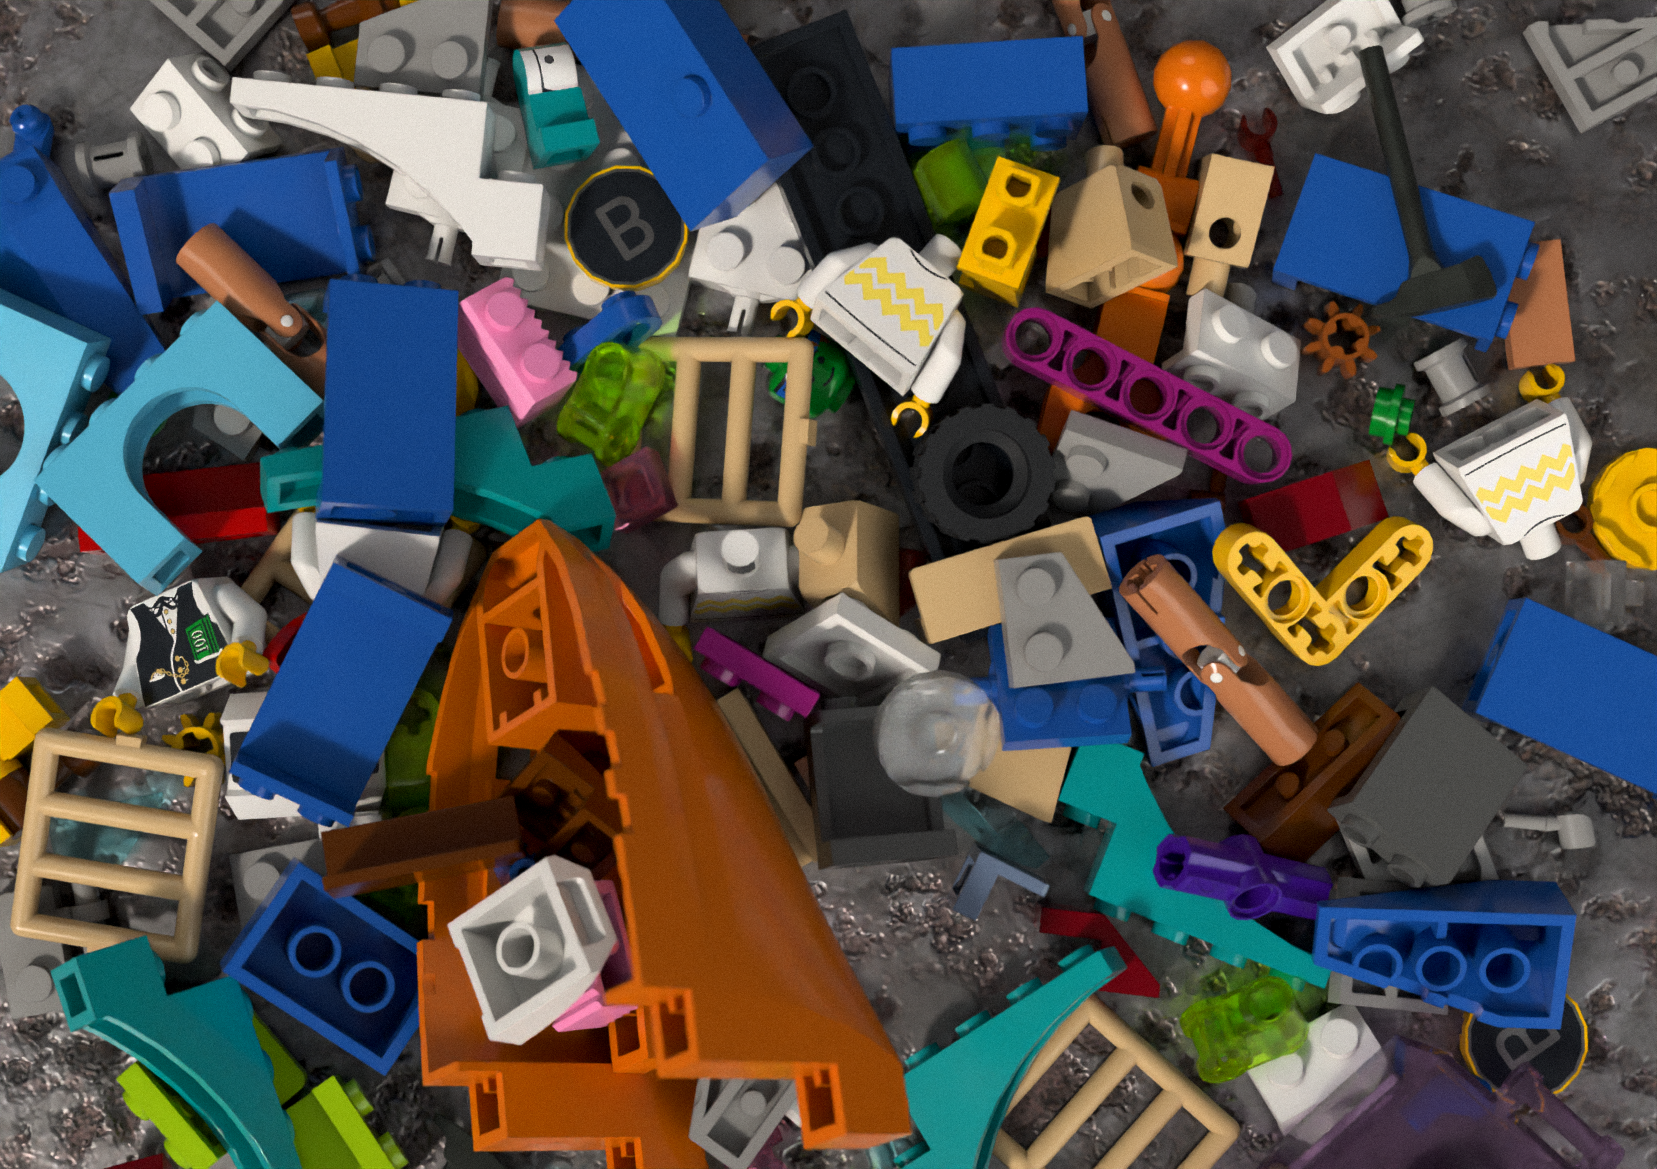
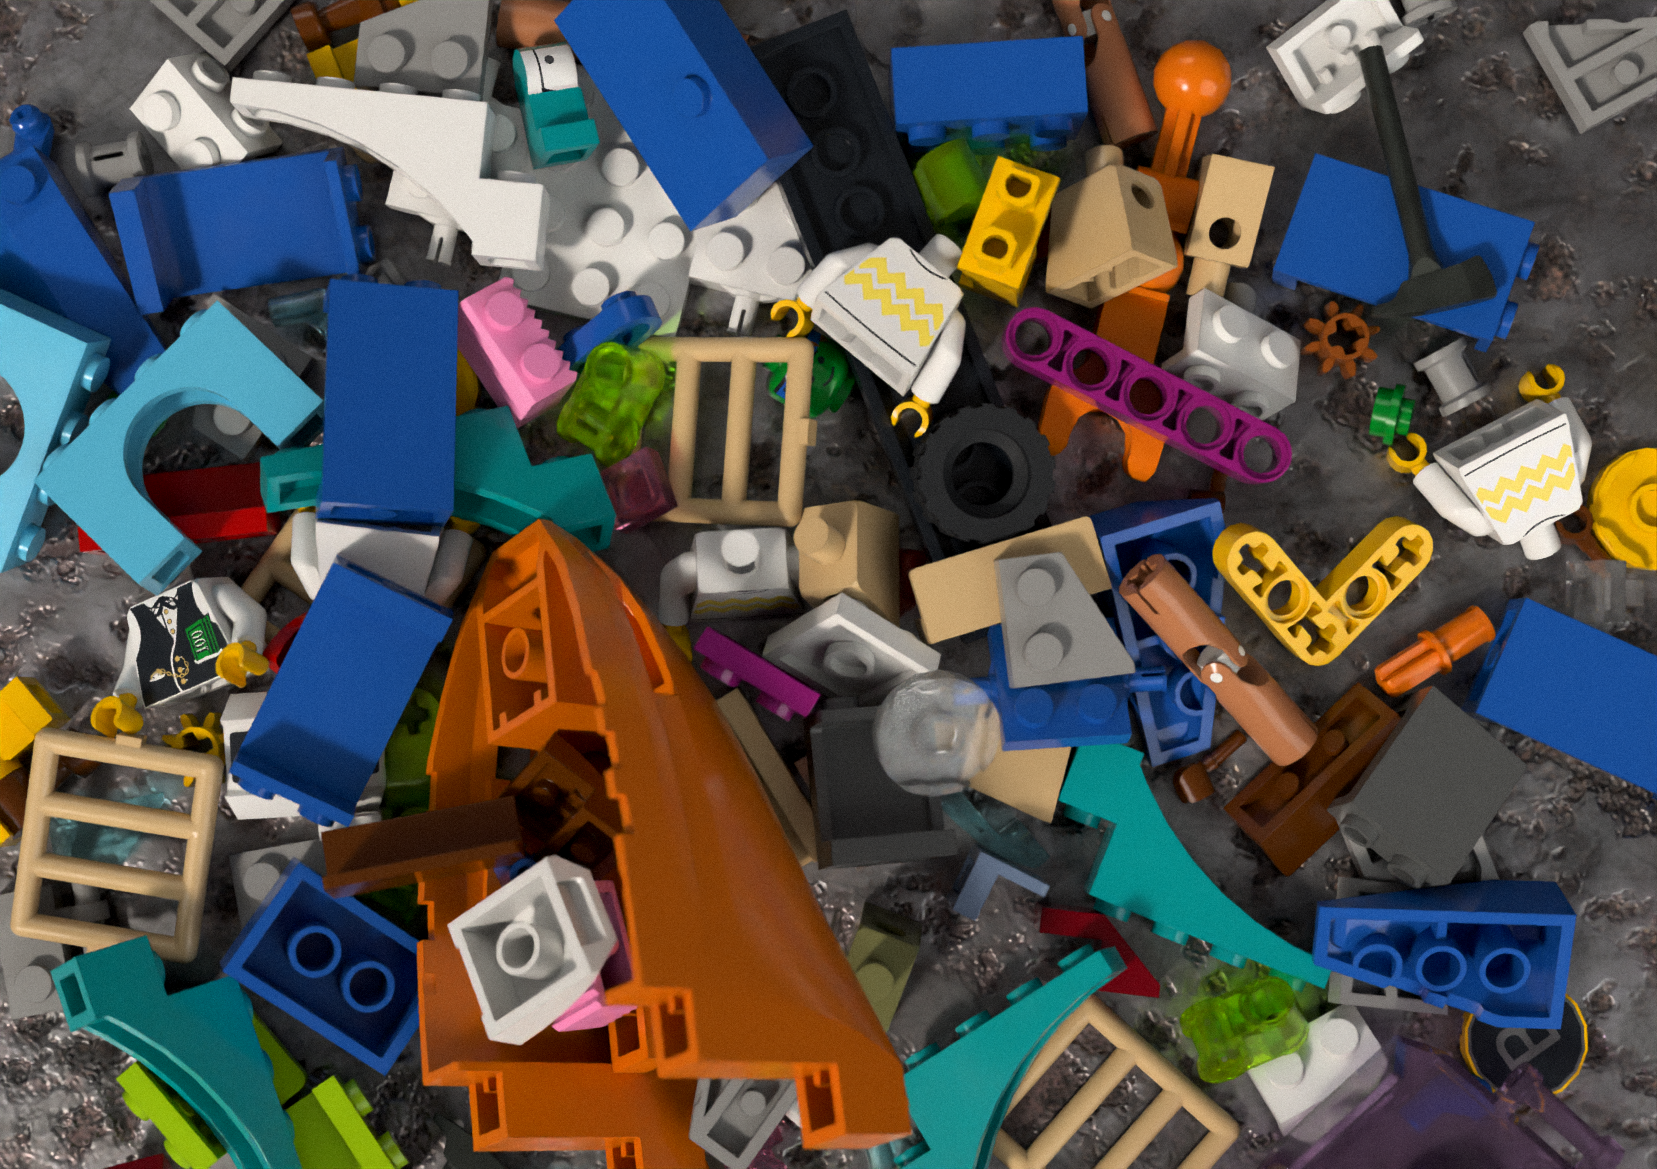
(254, 300): nougat piece -> none
(624, 229): black tile -> none
(883, 959): none -> olive torso
(1108, 464): light grey wing -> none
(1193, 779): none -> reddish brown hand
(1241, 876): dark purple piece -> none
(1261, 146): clear red hand -> none
(1317, 507): dark red slope -> none
(1434, 652): none -> orange axle
(1542, 321): nougat tile -> none
(1573, 827): light grey hand -> none

